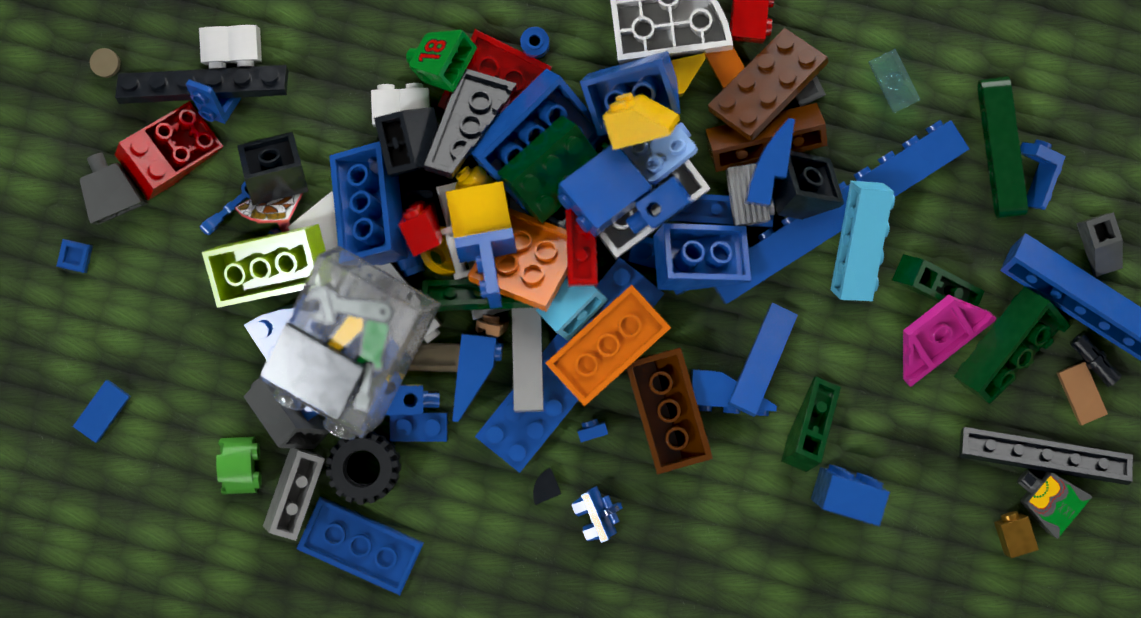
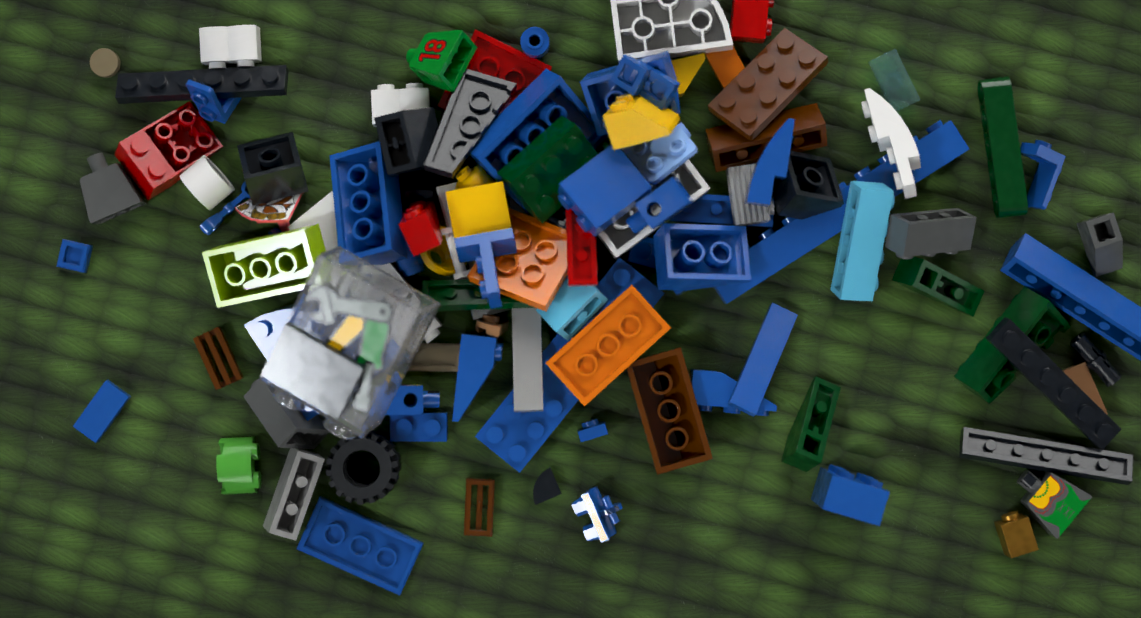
(207, 182): none -> white piece
(208, 363): none -> reddish brown tile
(490, 514): none -> reddish brown tile
(645, 81): none -> blue slope
(810, 93): dark grey tile -> none
(894, 138): none -> white slope
(930, 232): none -> dark grey brick
(940, 335): dark pink wing -> none
(1053, 383): none -> black plate

